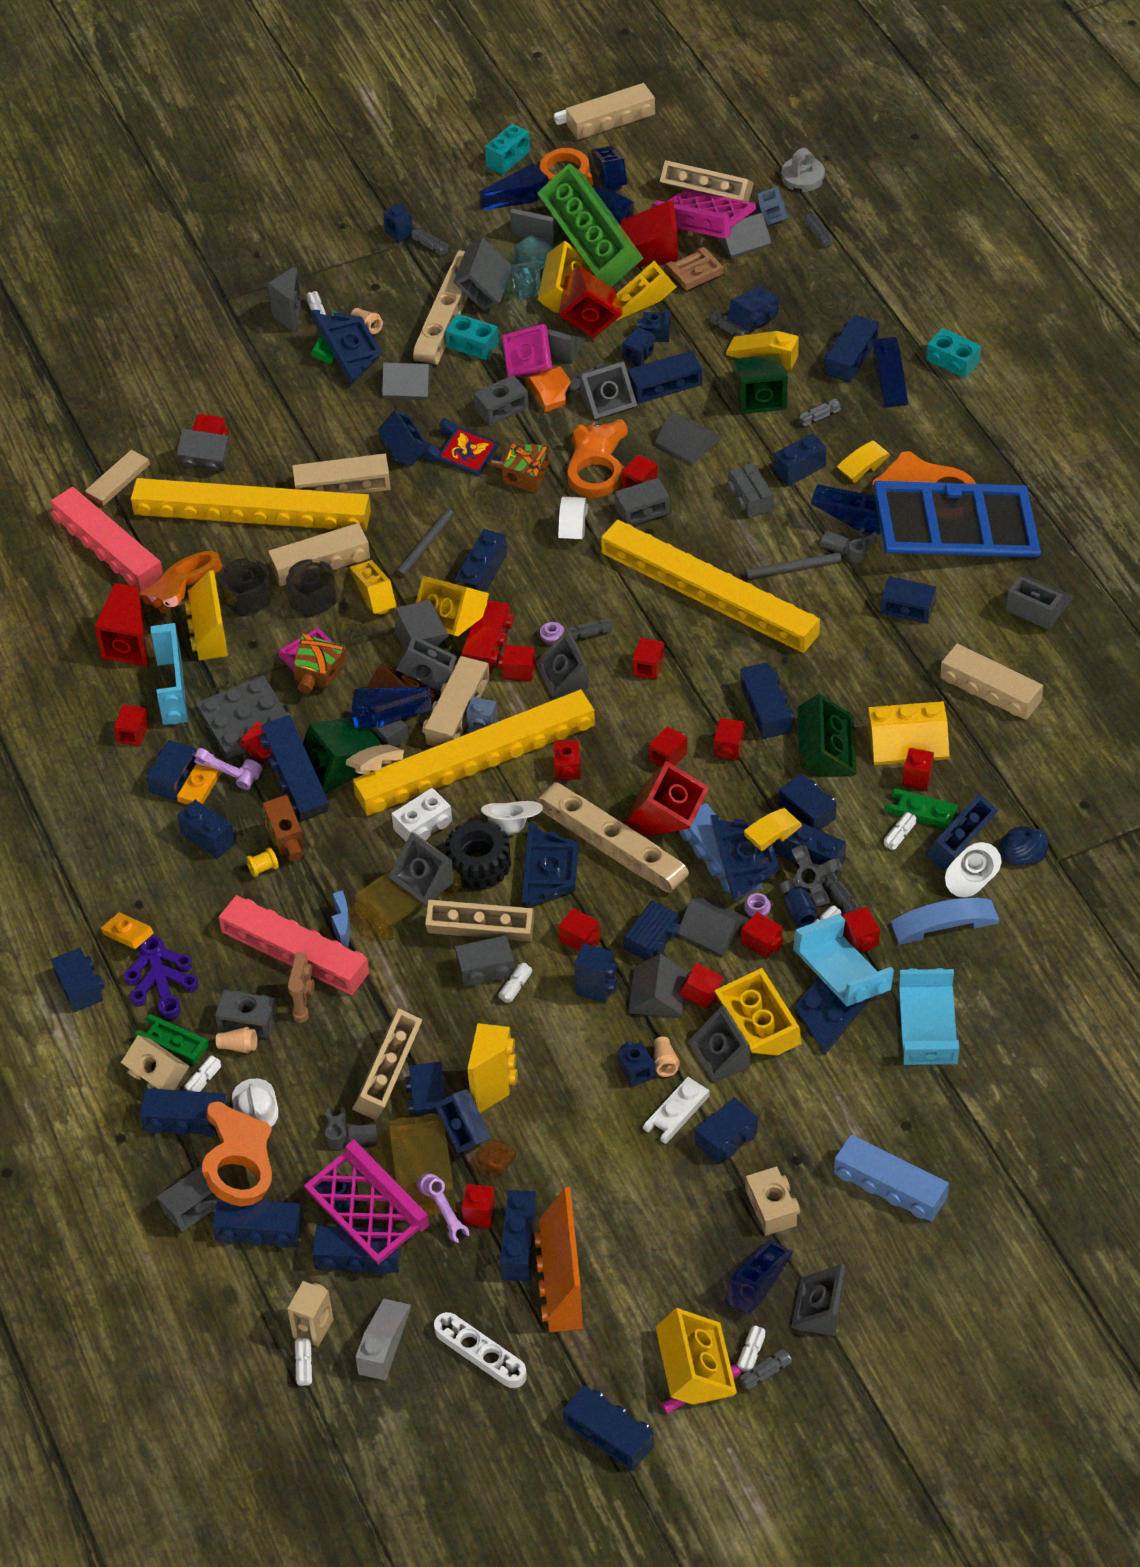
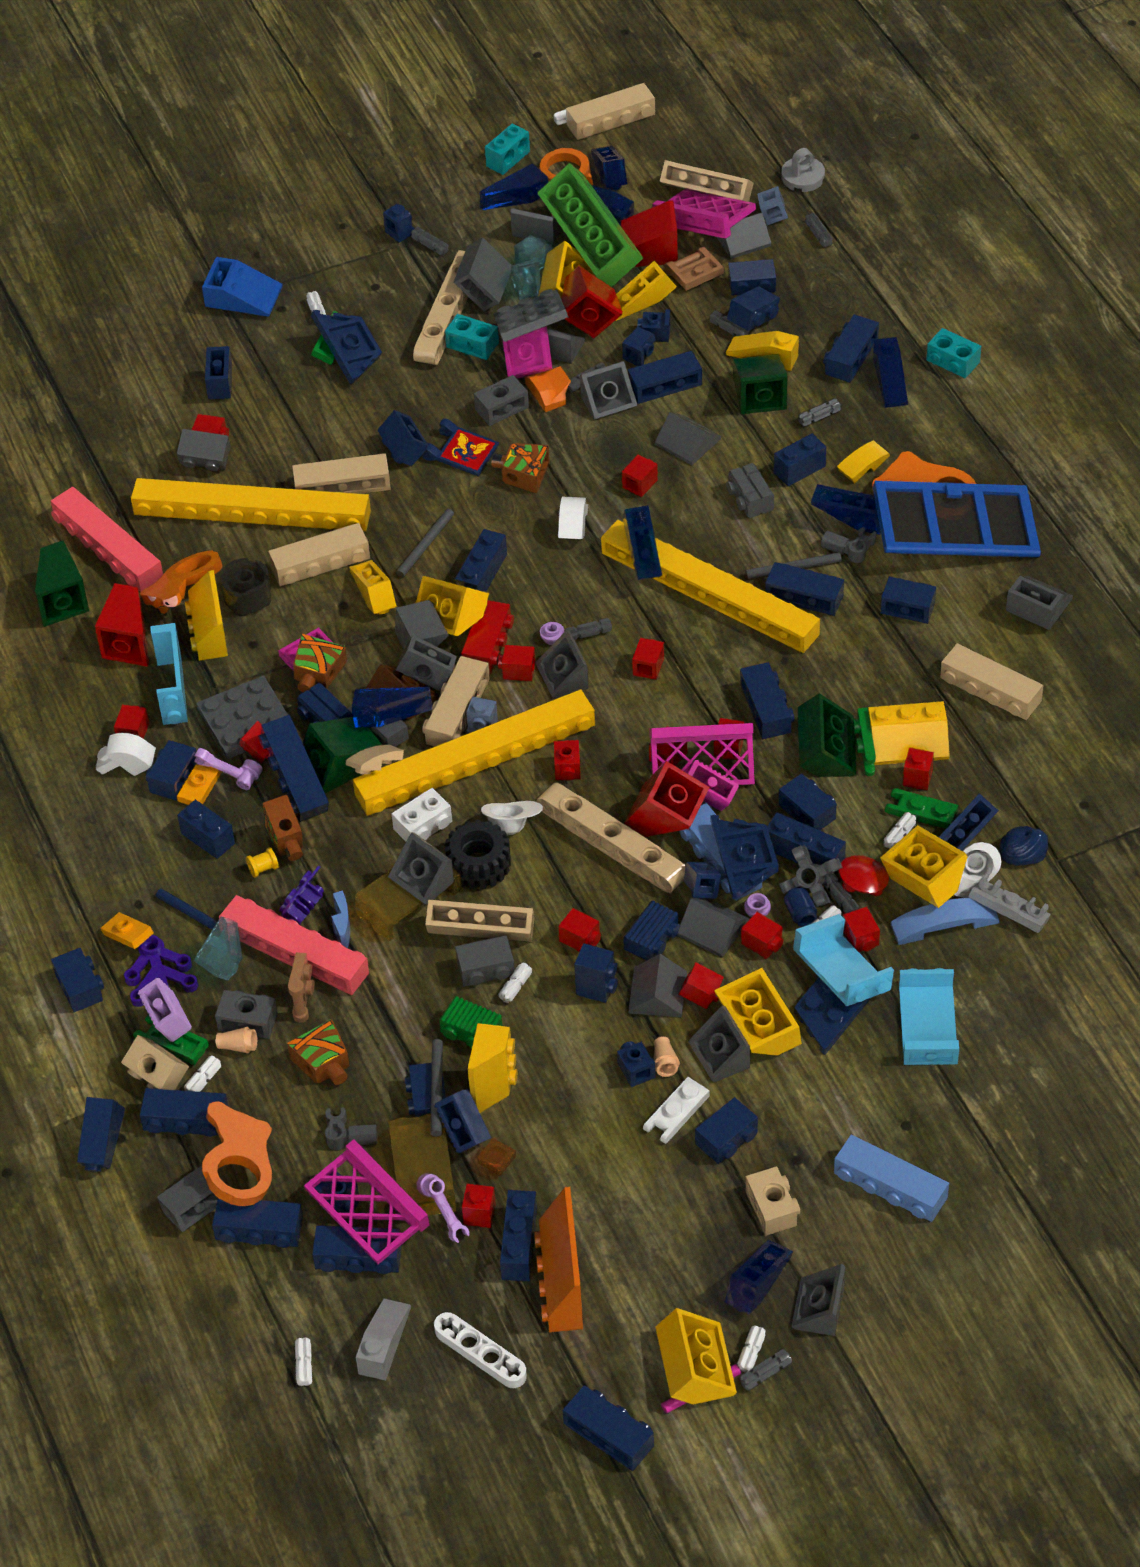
(59, 585): none -> dark green slope
(99, 1133): none -> dark blue slope
(117, 477): tan tile -> none
(126, 751): none -> white brick
(164, 1009): none -> lavender brick
(186, 908): none -> dark blue bar
(218, 372): none -> dark blue brick
(221, 950): none -> clear light blue slope
(239, 288): none -> blue slope
(256, 1099): white piece -> none
(286, 298): dark grey slope -> none
(302, 899): none -> dark purple hinge
(310, 1312): tan brick -> none
(311, 587): clear smoke brick -> none
(320, 705): none -> dark blue brick
(321, 1054): none -> torso
(372, 320): light nougat cone -> none
(387, 1064): tan brick -> none
(406, 381): dark grey slope -> none
(436, 1086): none -> dark grey bar
(461, 1020): none -> green brick
(530, 314): none -> dark grey plate
(548, 866): dark blue wing -> none
(594, 447): orange animal -> none
(637, 502): dark grey brick -> none
(642, 542): none -> clear blue slope
(702, 879): none -> dark blue brick
(705, 733): none -> dark pink fence
(721, 788): none -> dark pink brick
(751, 274): none -> dark blue brick
(771, 827): yellow slope -> none
(805, 588): none -> dark blue brick
(863, 875): none -> red dish
(865, 742): none -> green hinge
(926, 866): none -> yellow slope
(1010, 904): none -> light grey plate

